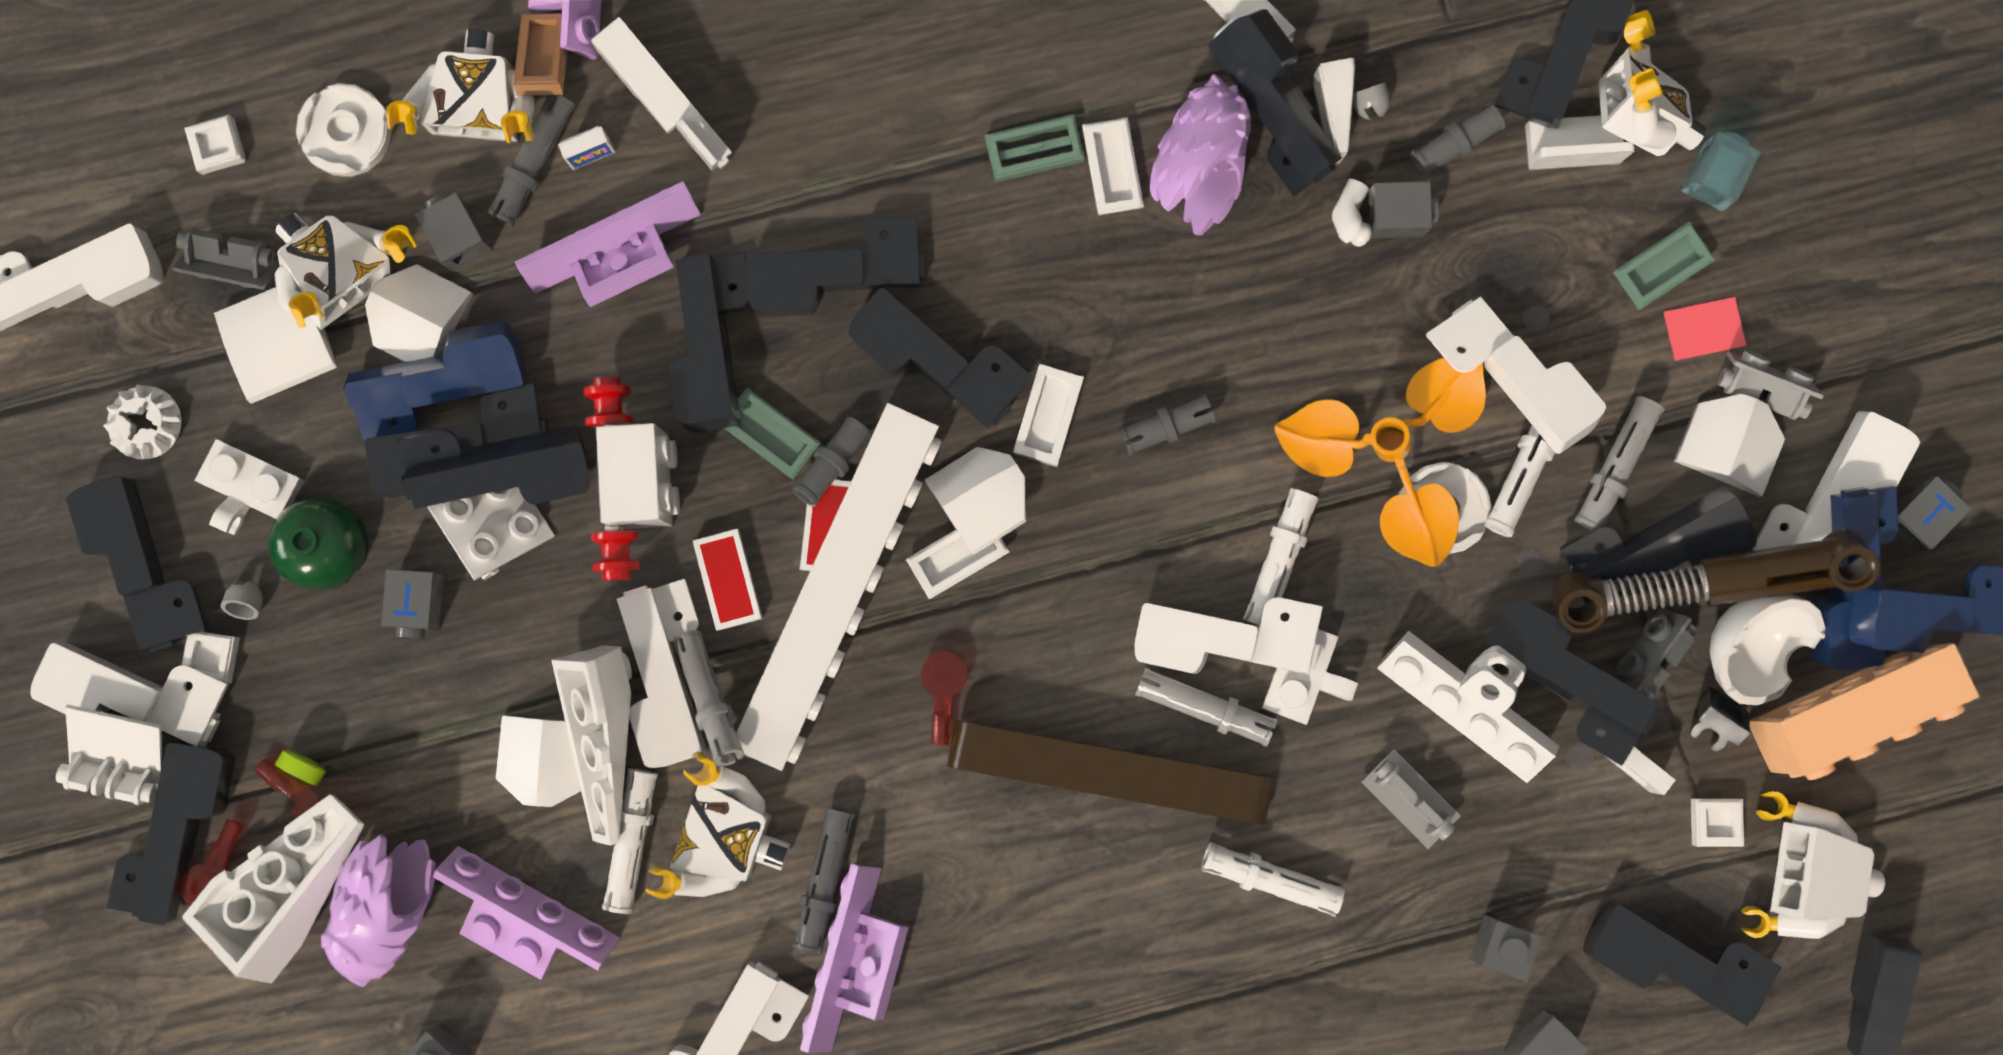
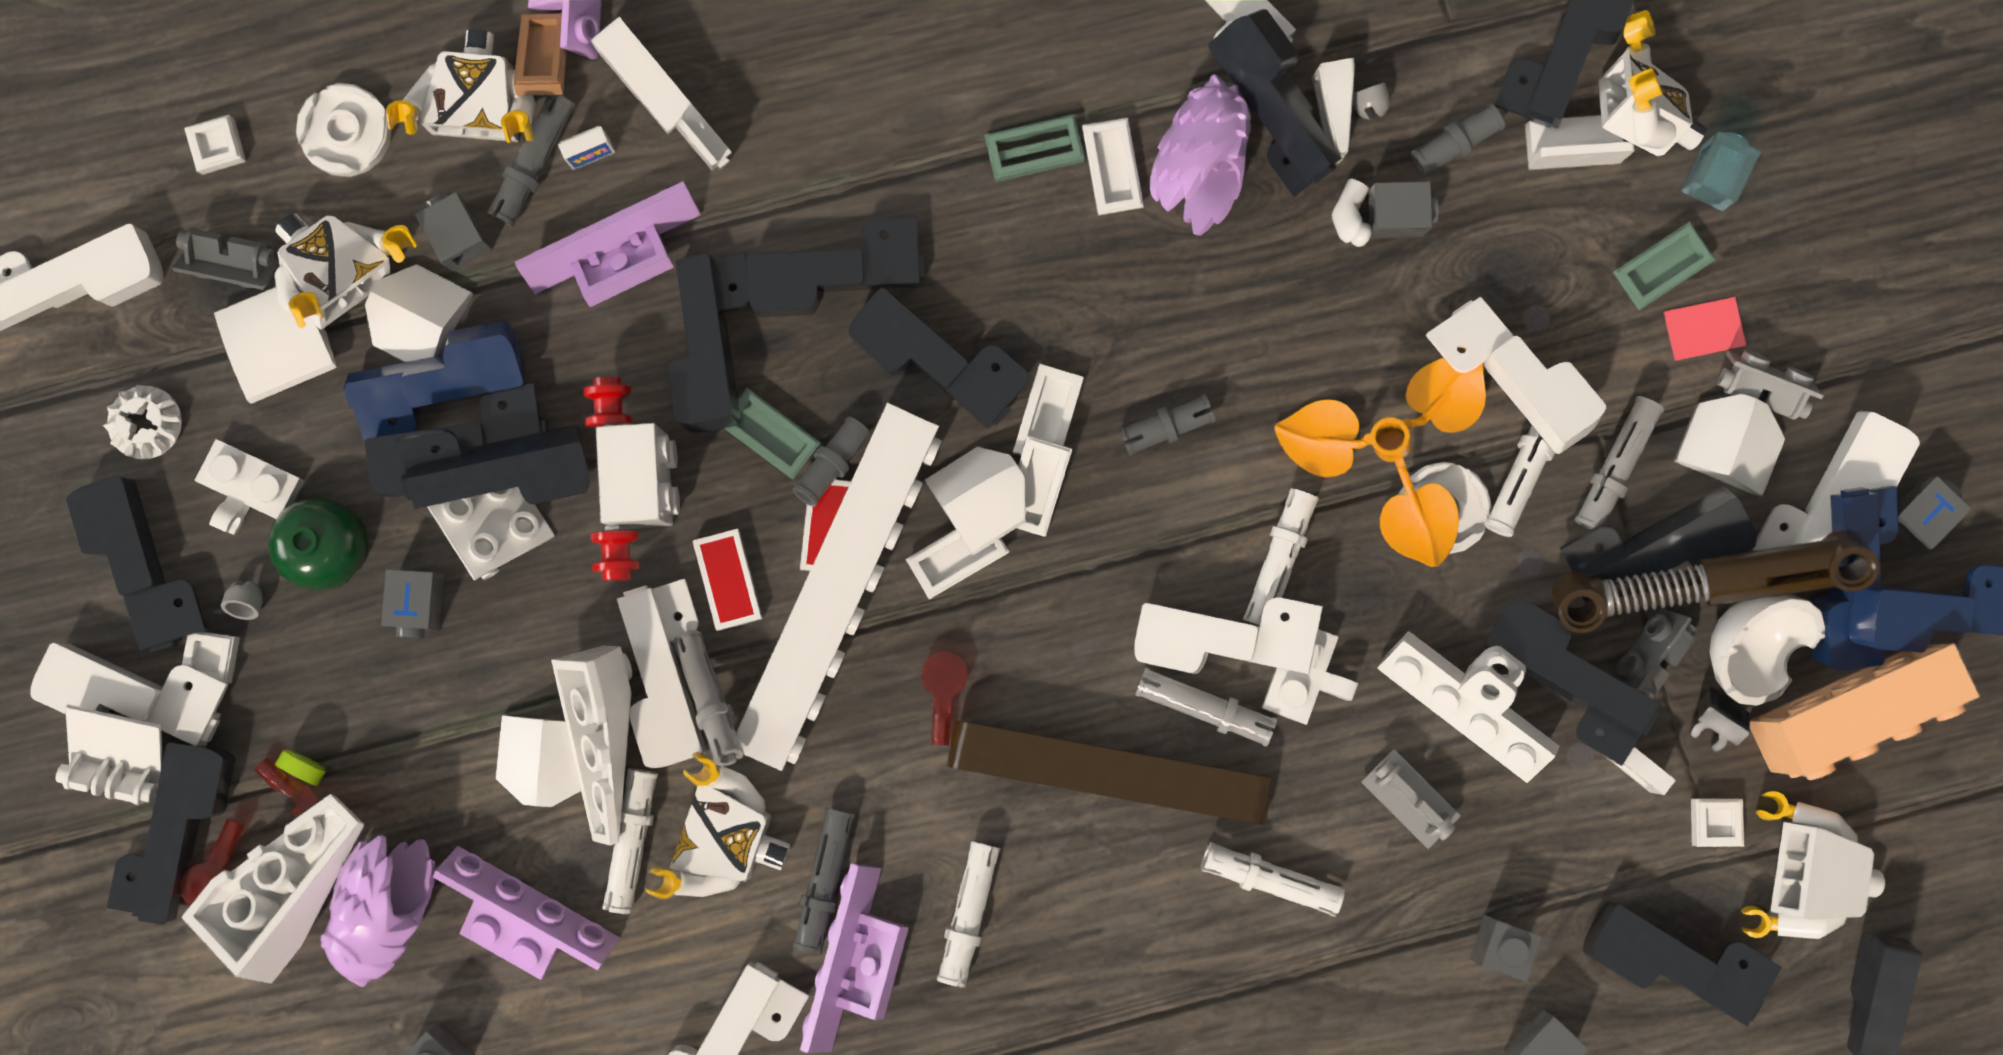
(965, 925): none -> white pin
(1044, 470): none -> white tile

